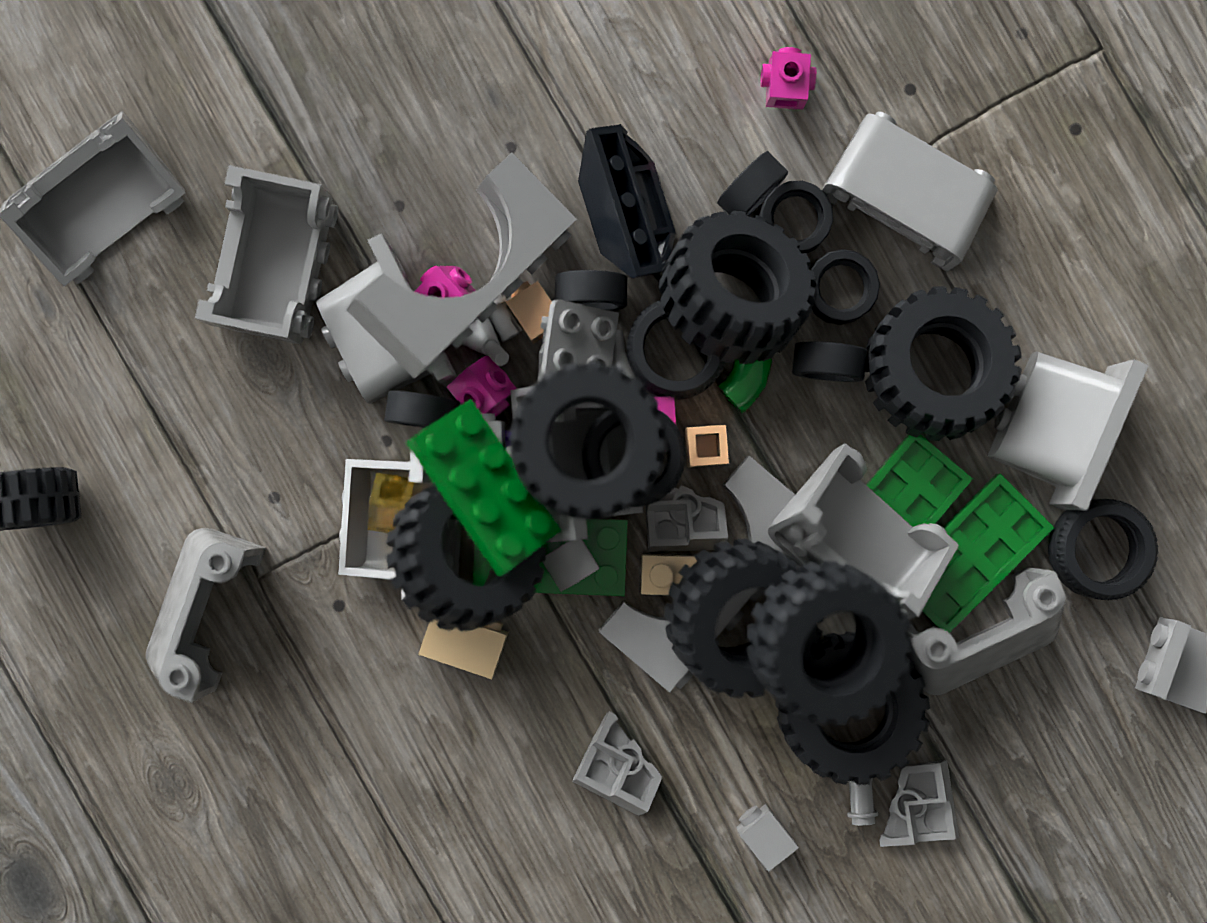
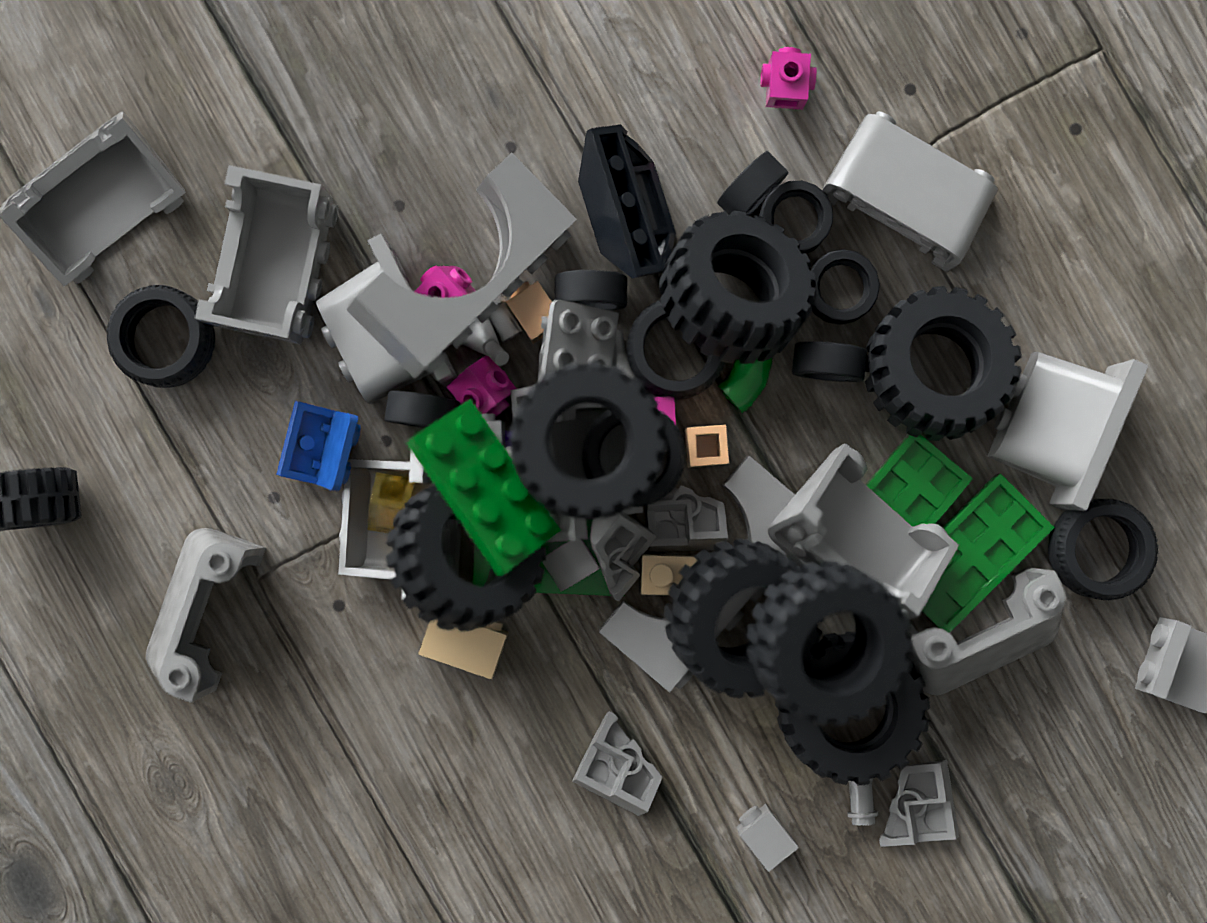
(122, 331): none -> black tyre
(318, 446): none -> blue bracket
(618, 546): none -> light grey slope

